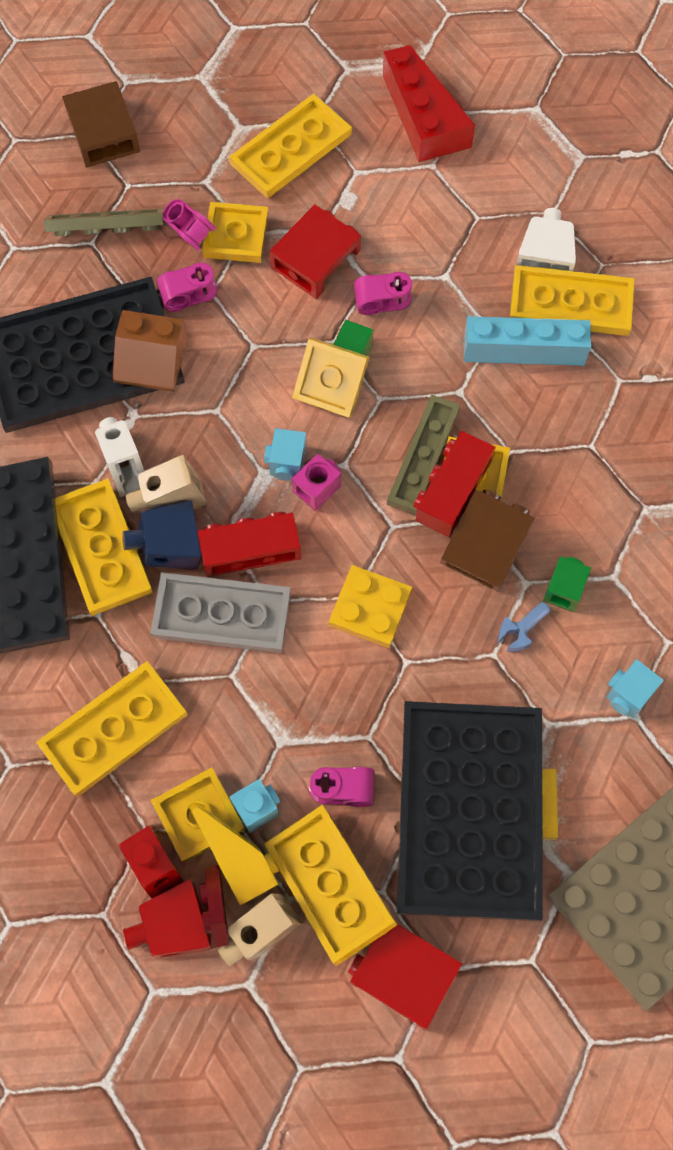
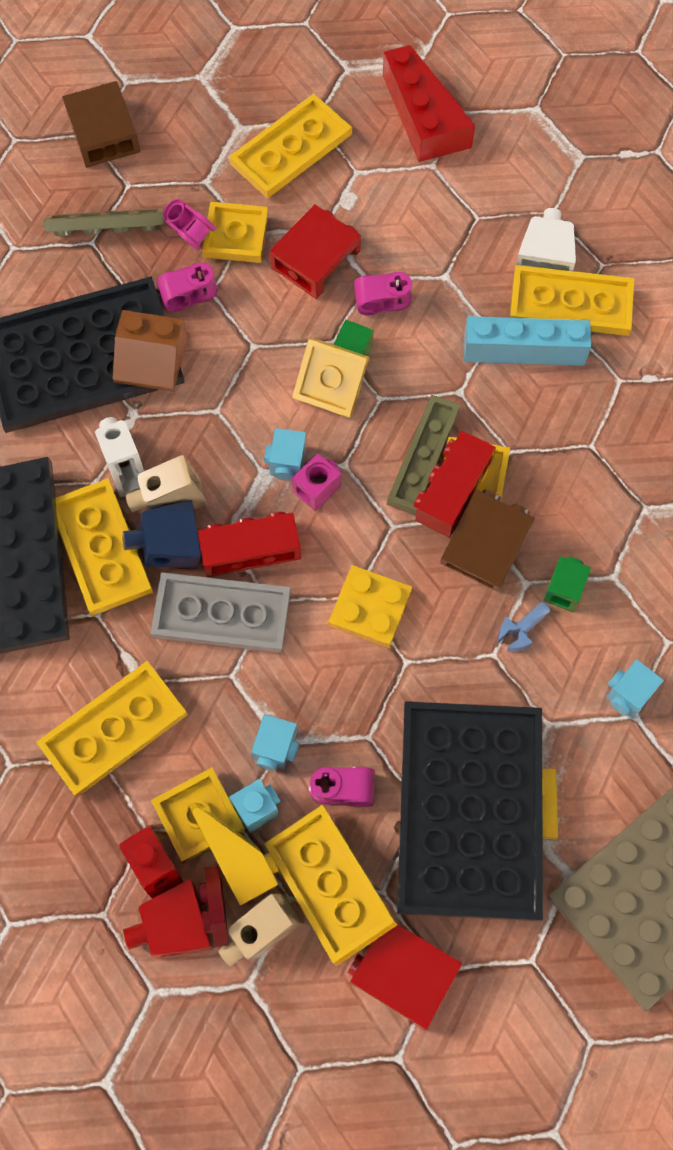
(275, 743): none -> medium azure brick

